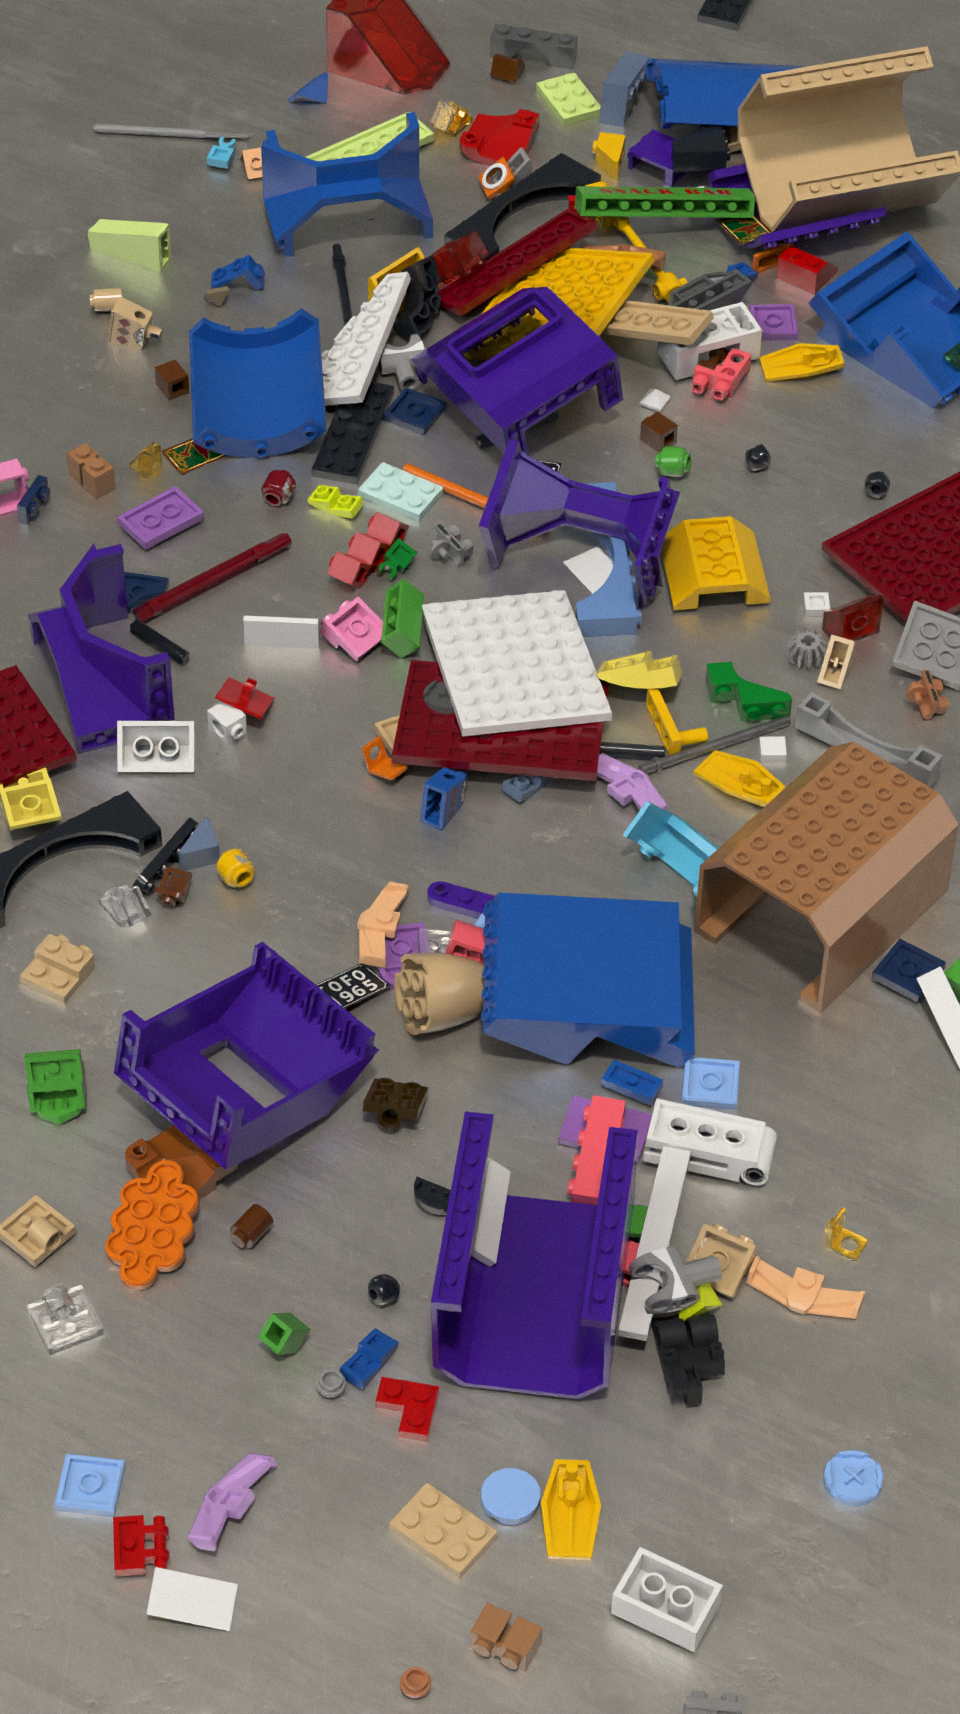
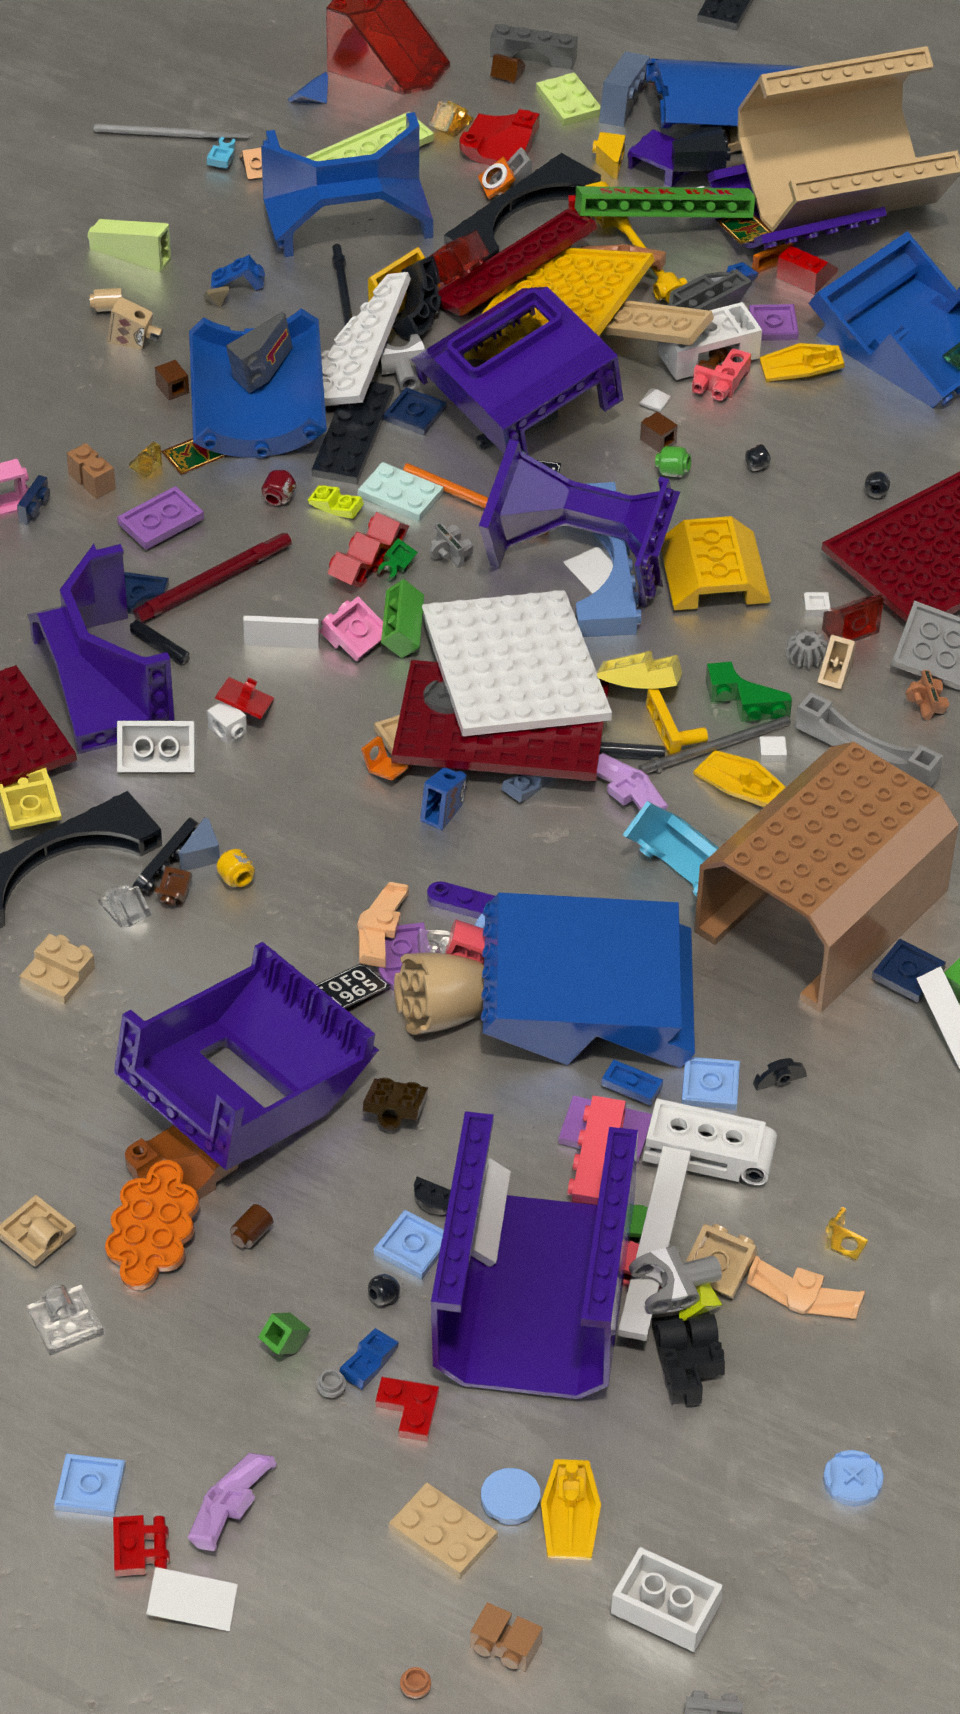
(56, 1084): bright green piece -> none
(260, 352): none -> dark grey slope
(411, 1244): none -> light blue tile
(780, 1073): none -> black plate

